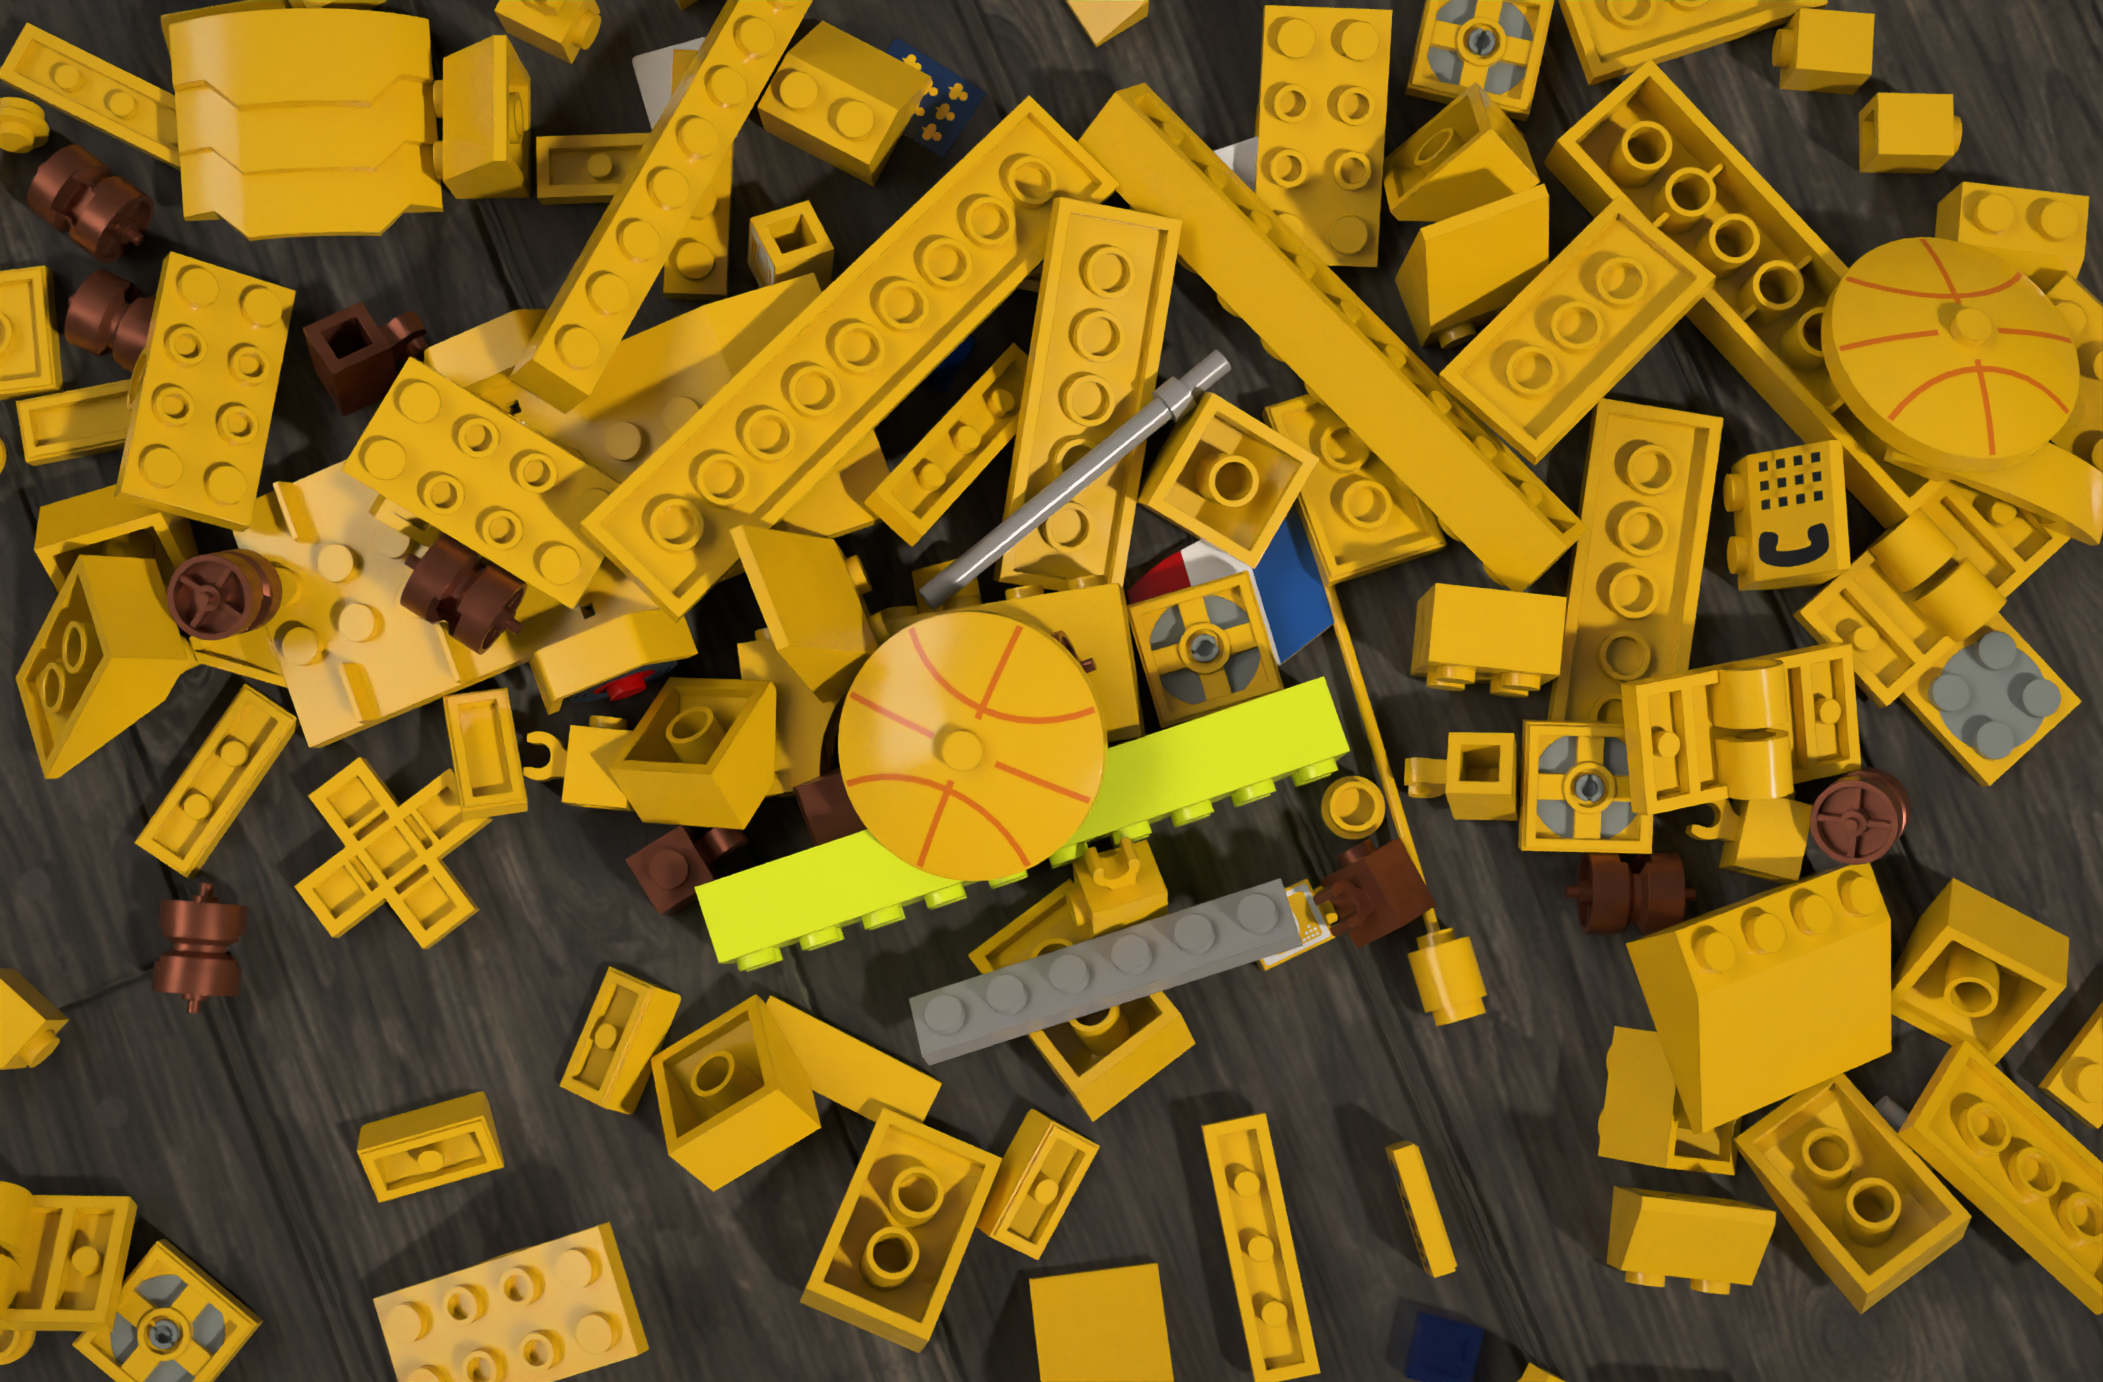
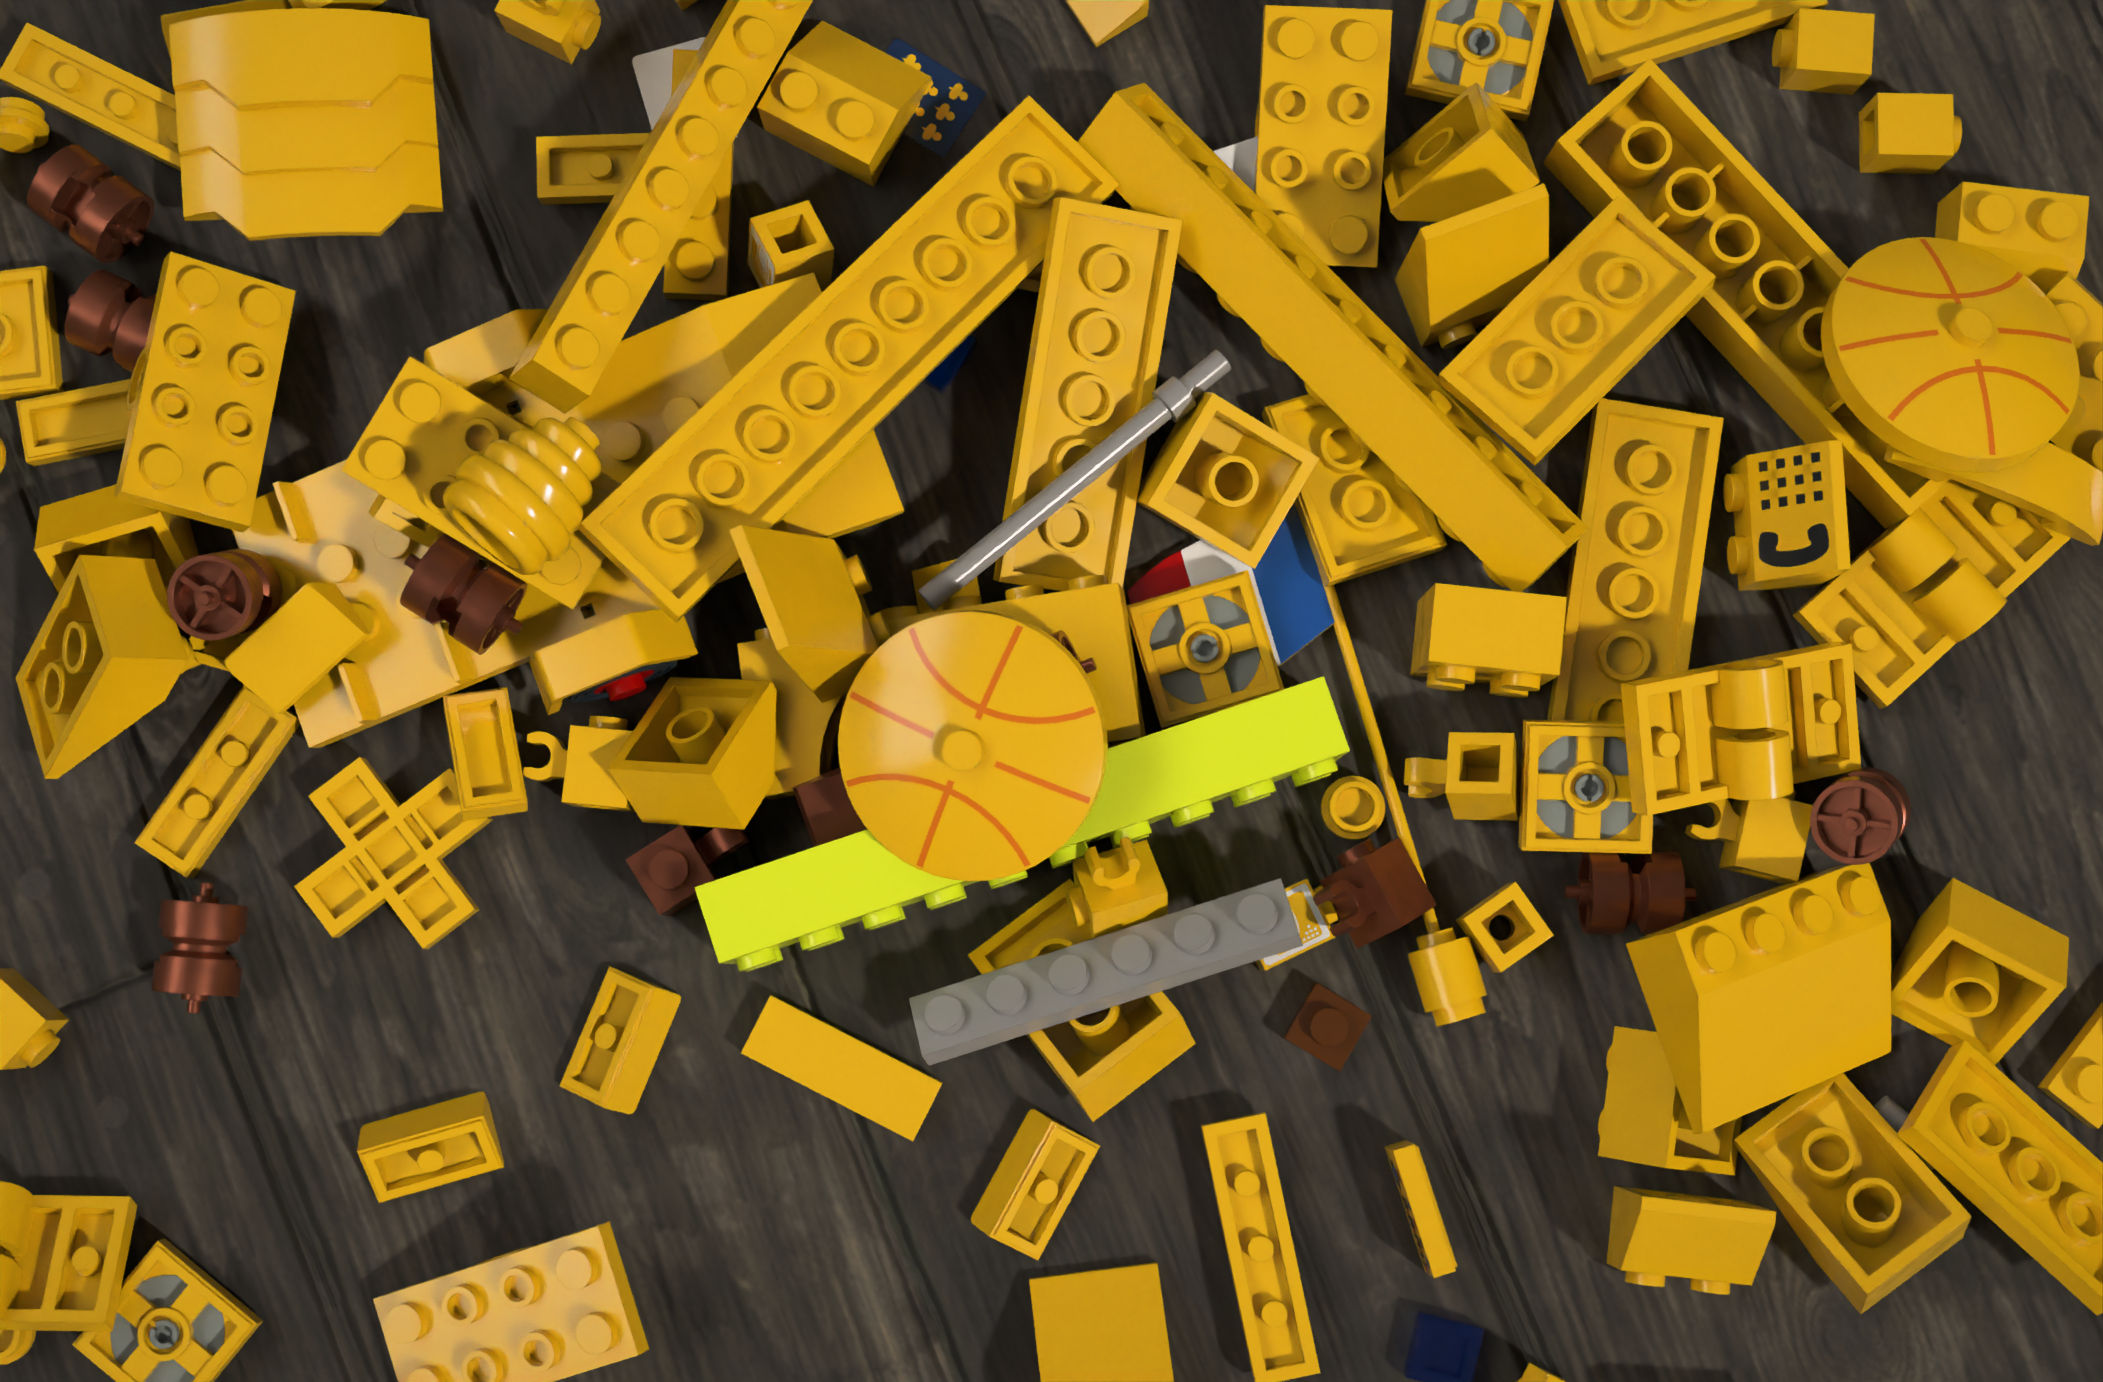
(297, 645): none -> yellow slope
(358, 357): copper brick -> none
(484, 122): yellow slope -> none
(527, 492): none -> yellow piece
(732, 1095): yellow slope -> none
(901, 1231): yellow slope -> none
(953, 450): yellow plate -> none
(1327, 1026): none -> reddish brown plate
(1526, 927): none -> yellow plate
(1990, 700): light grey piece -> none

